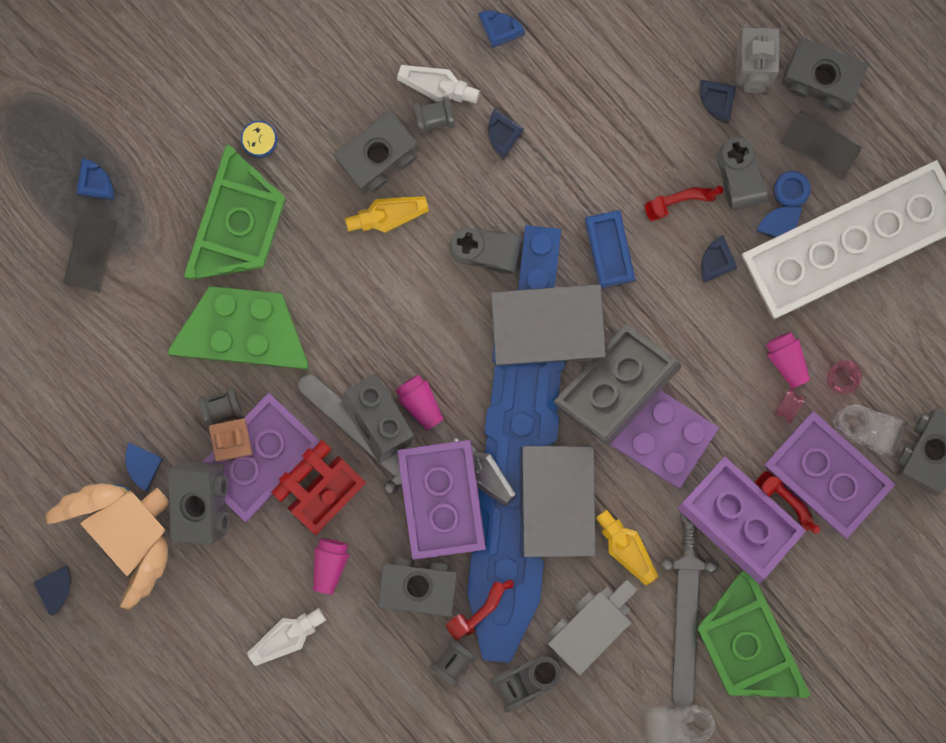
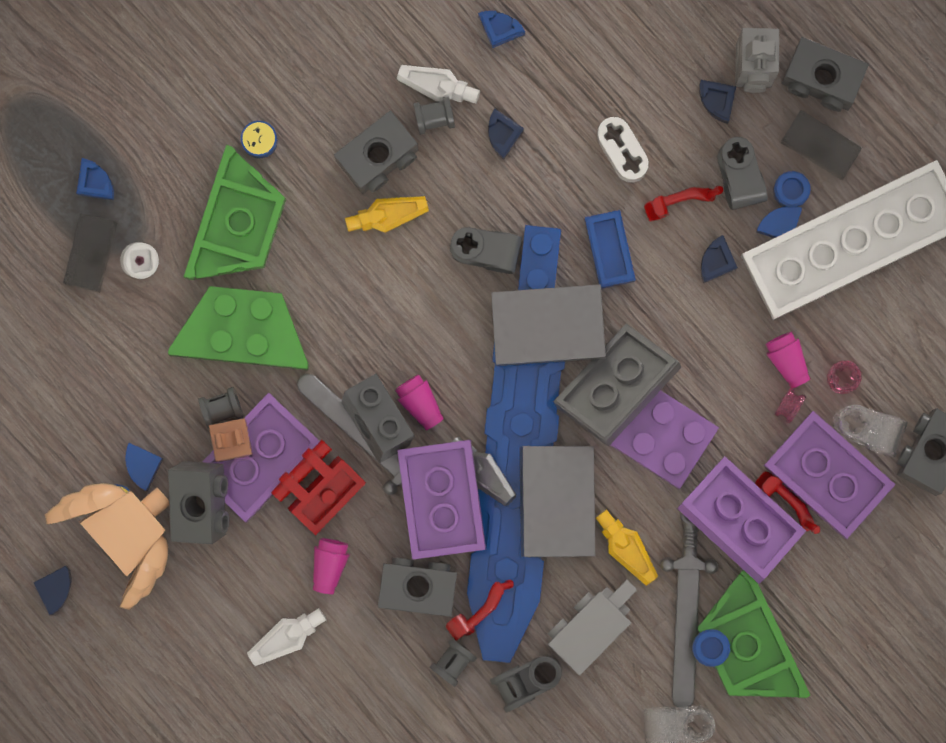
(139, 260): none -> white tile
(630, 146): none -> white beam
(711, 647): none -> blue tile

